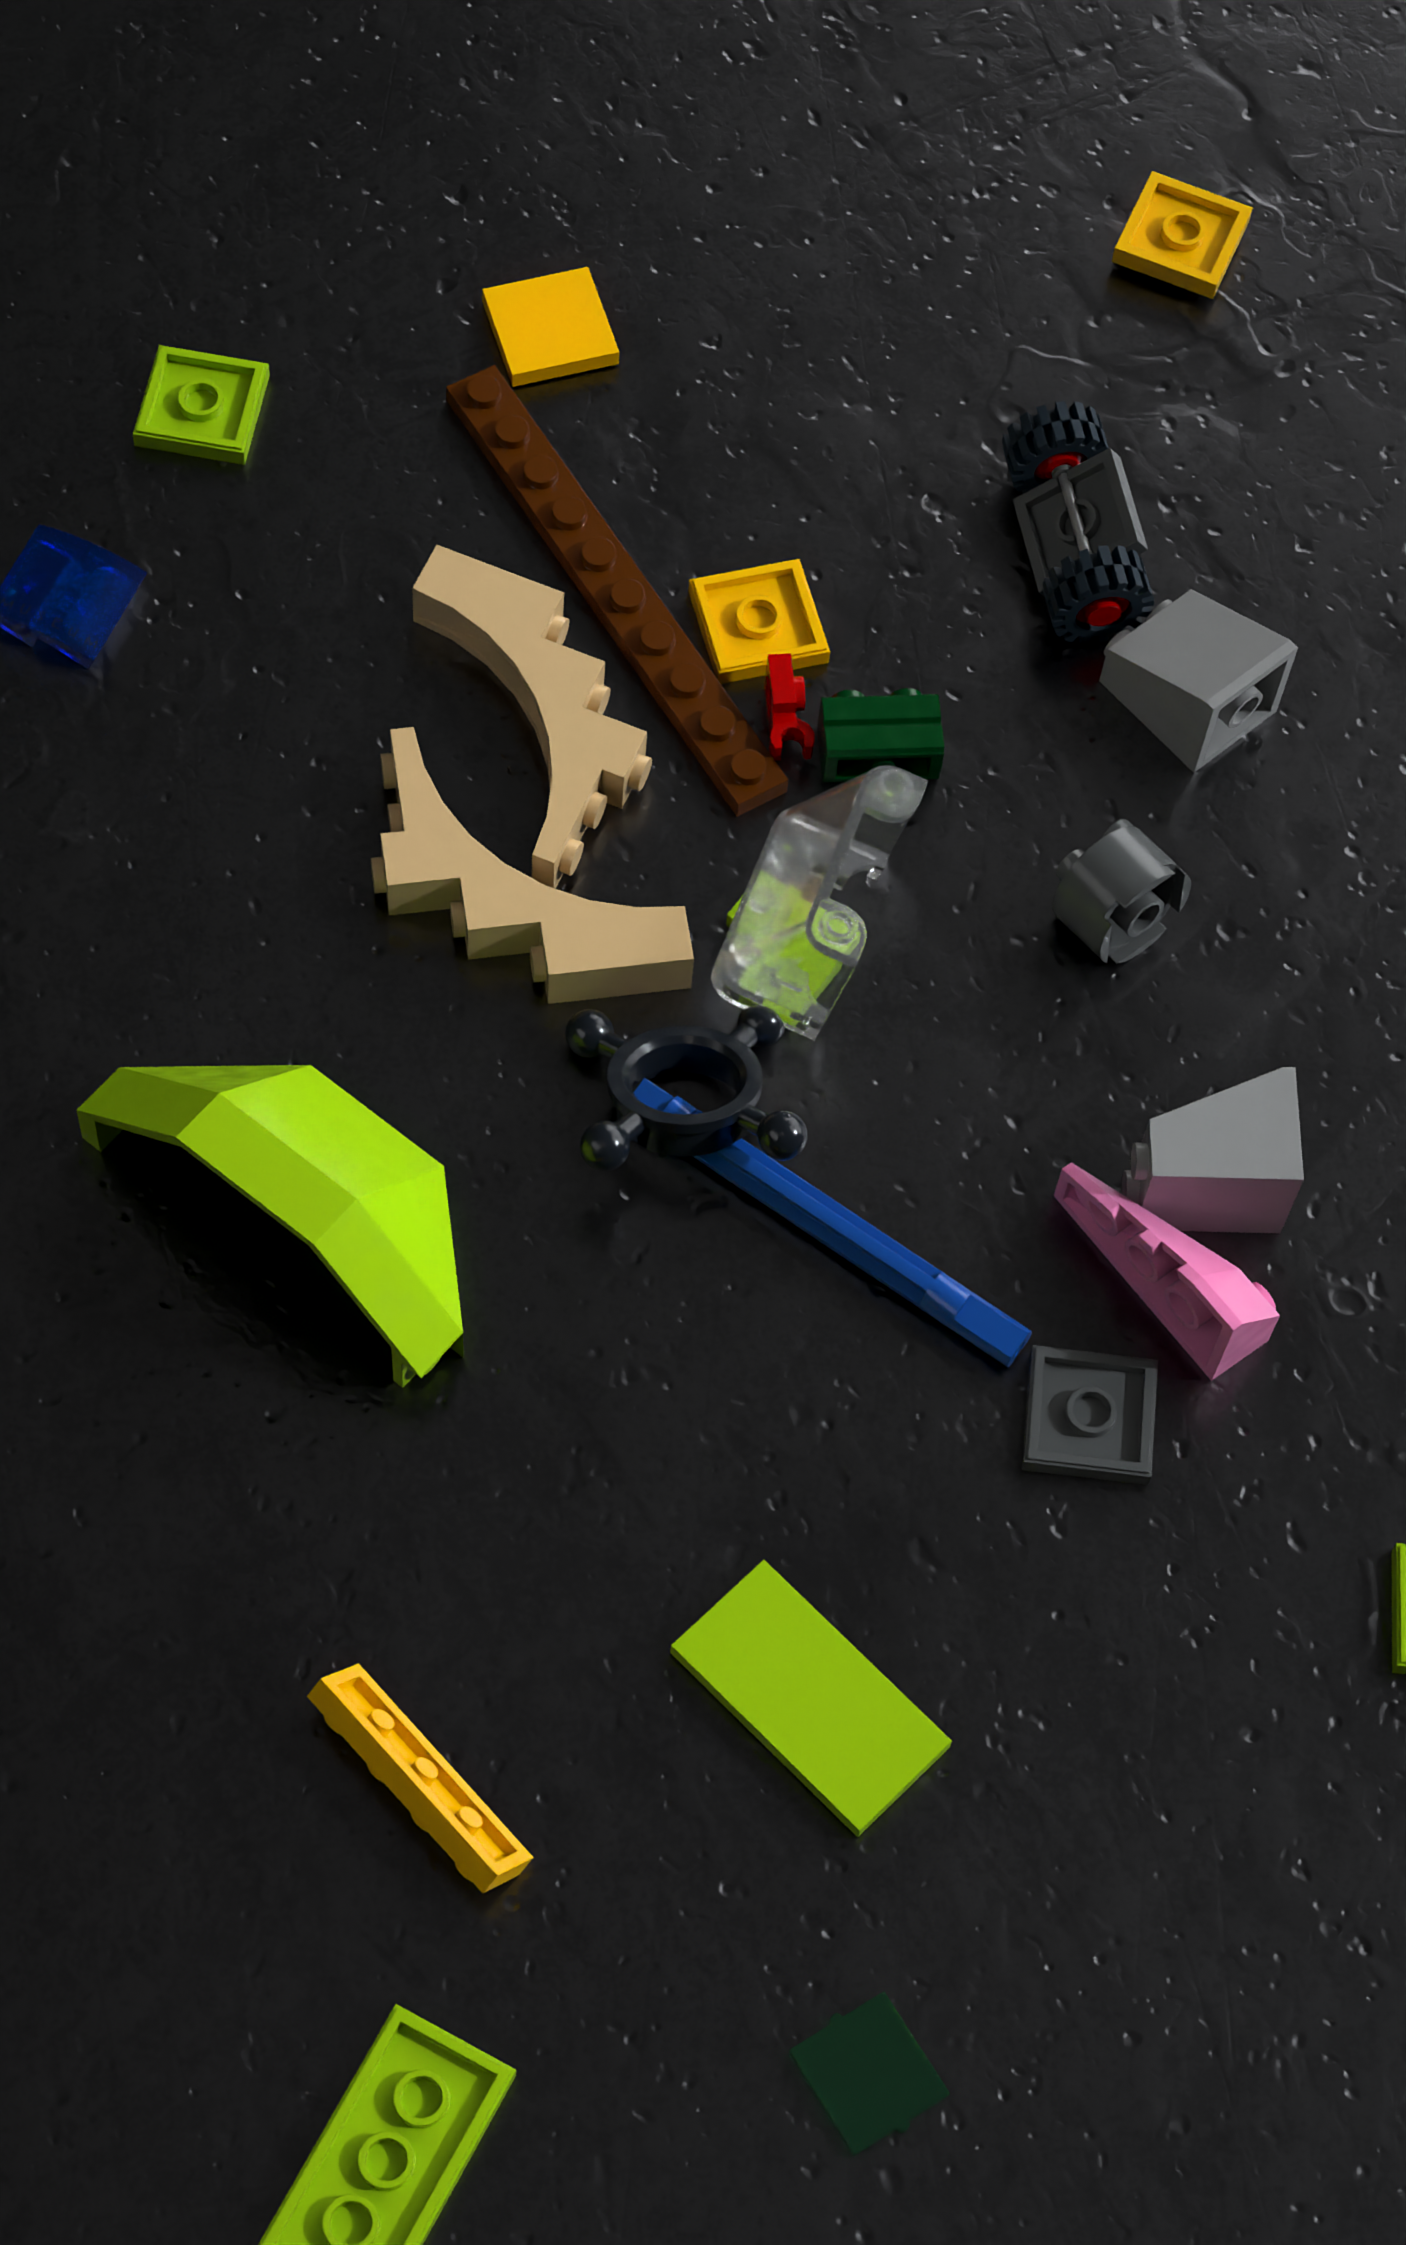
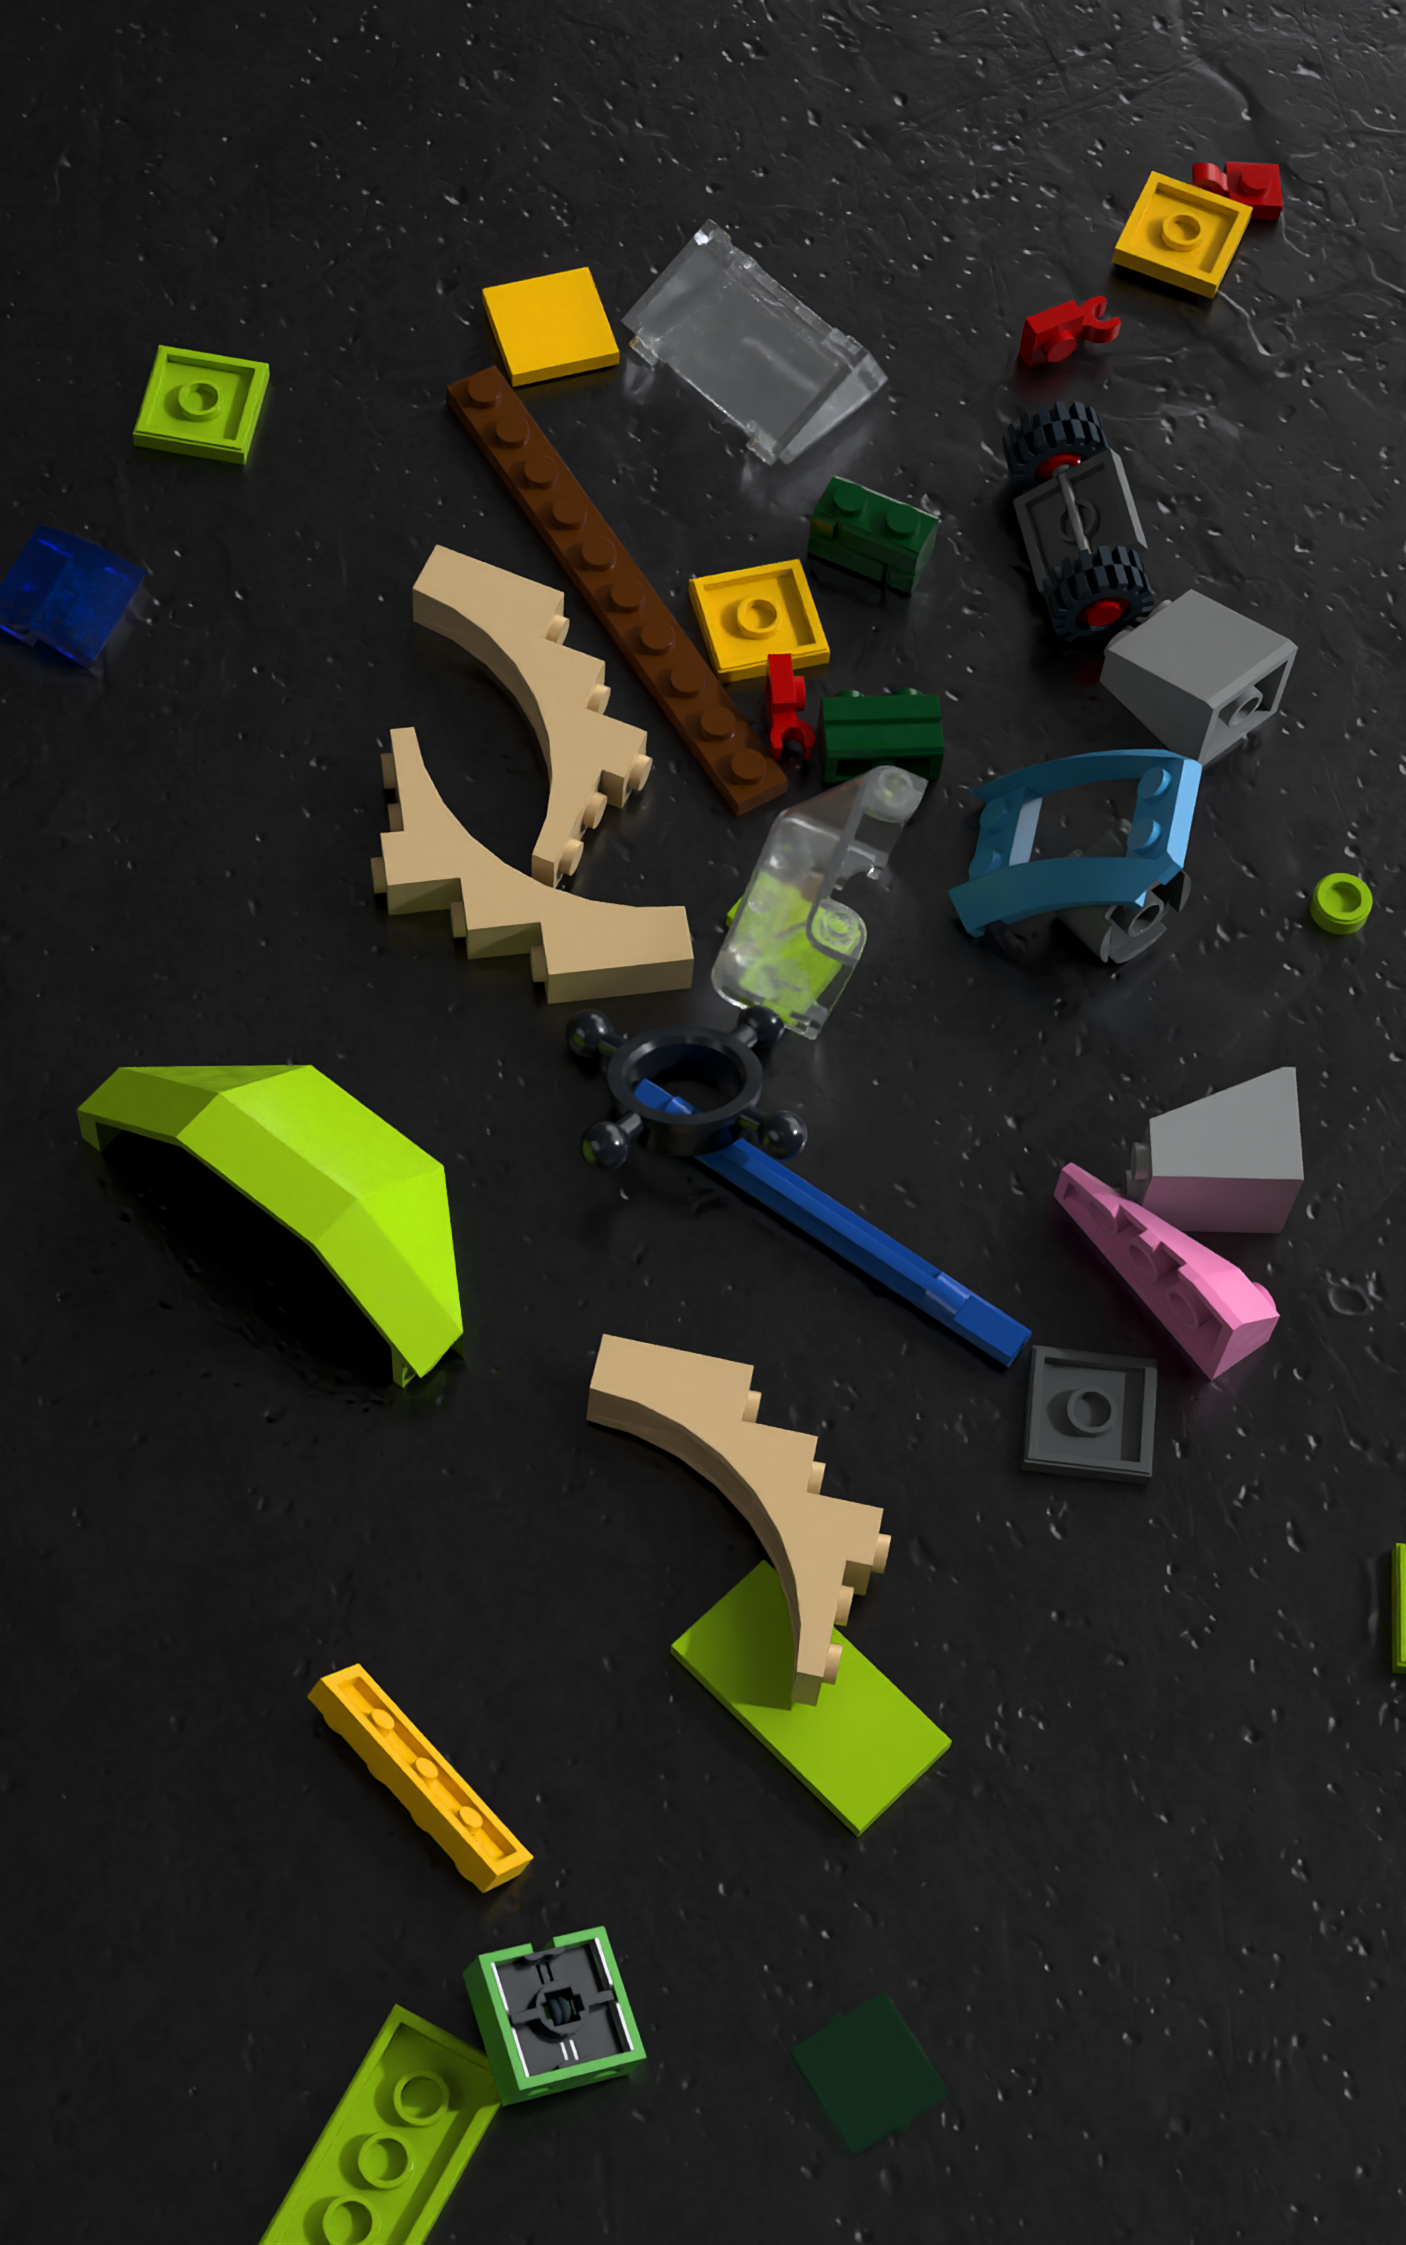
(553, 2015): none -> piece
(708, 1419): none -> tan arch
(751, 347): none -> clear windscreen
(872, 534): none -> dark green brick
(1012, 888): none -> dark azure wedge
(1057, 330): none -> red plate
(1245, 183): none -> red plate
(1341, 903): none -> lime tile

